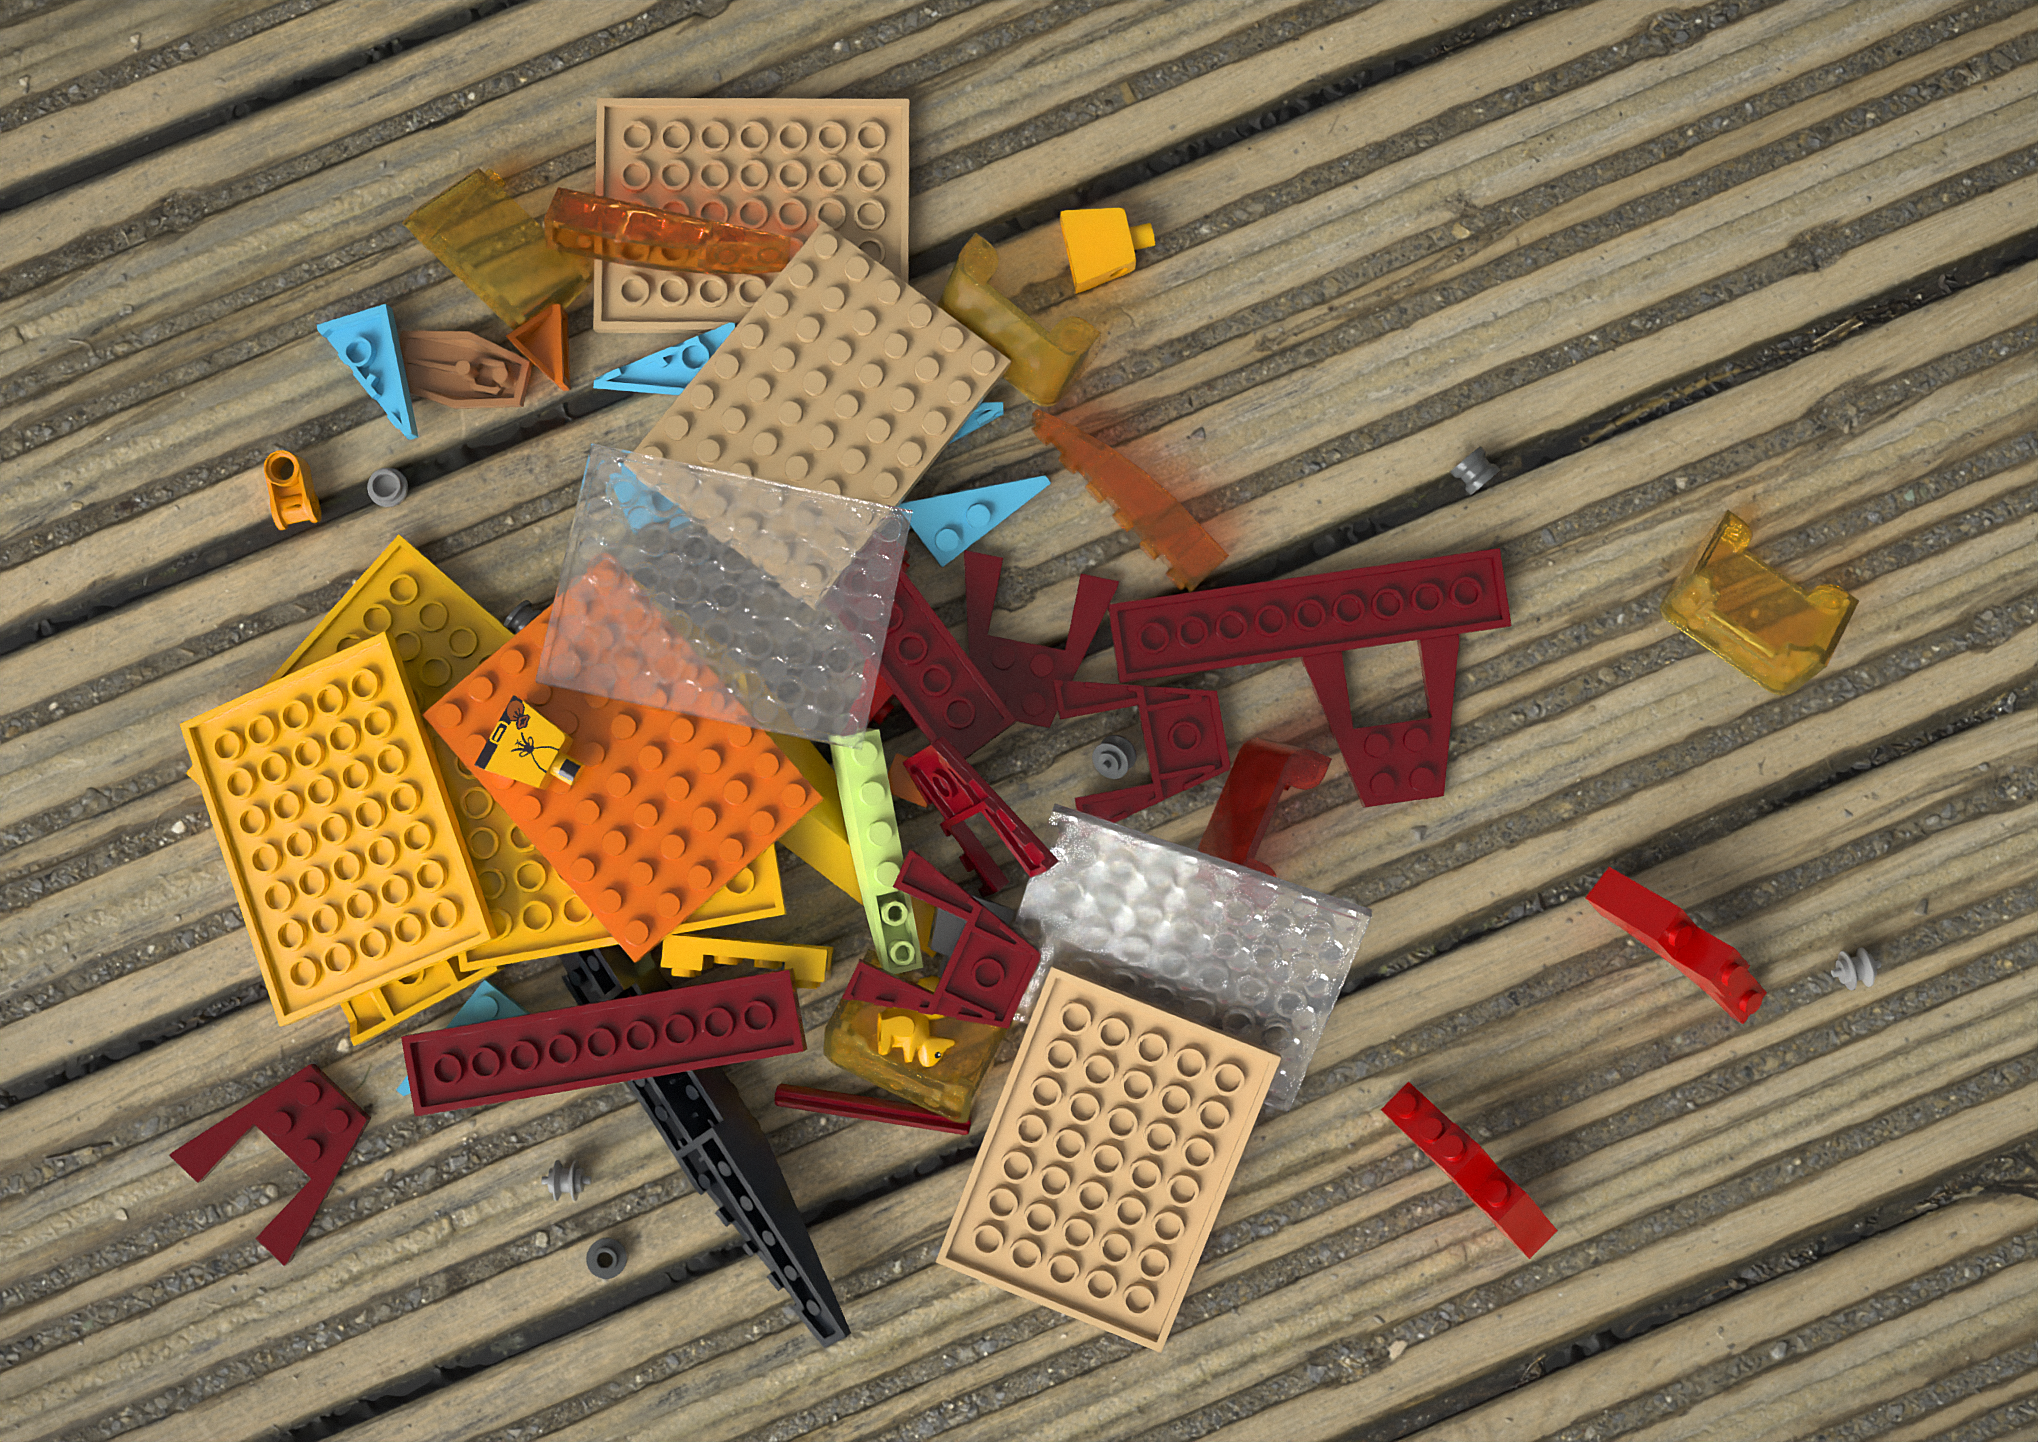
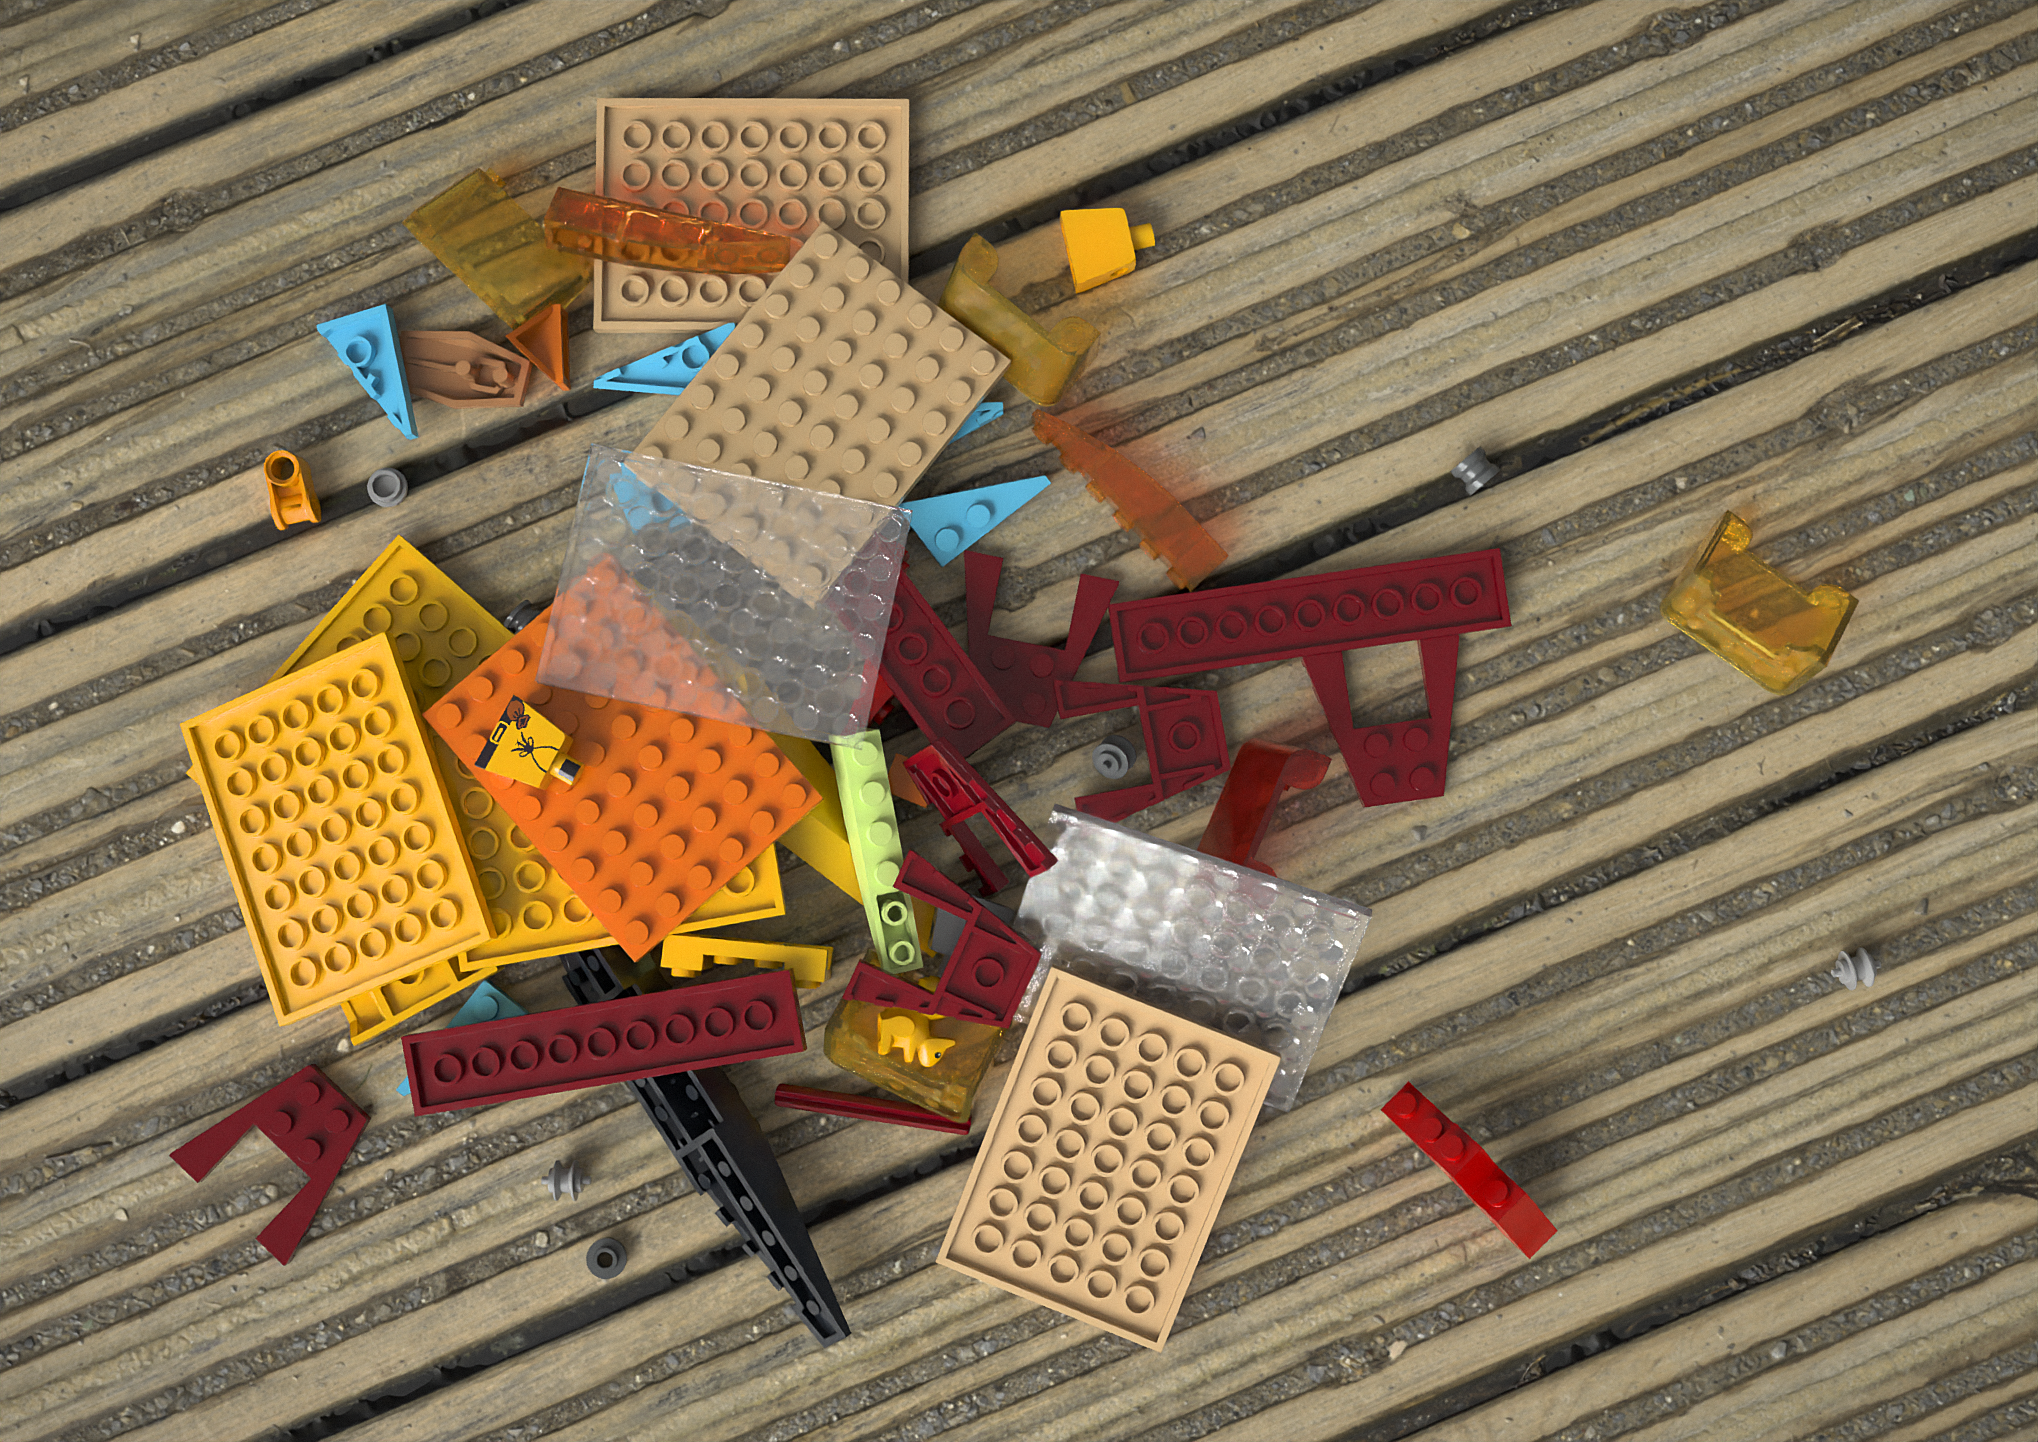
(1678, 940): red arch -> none

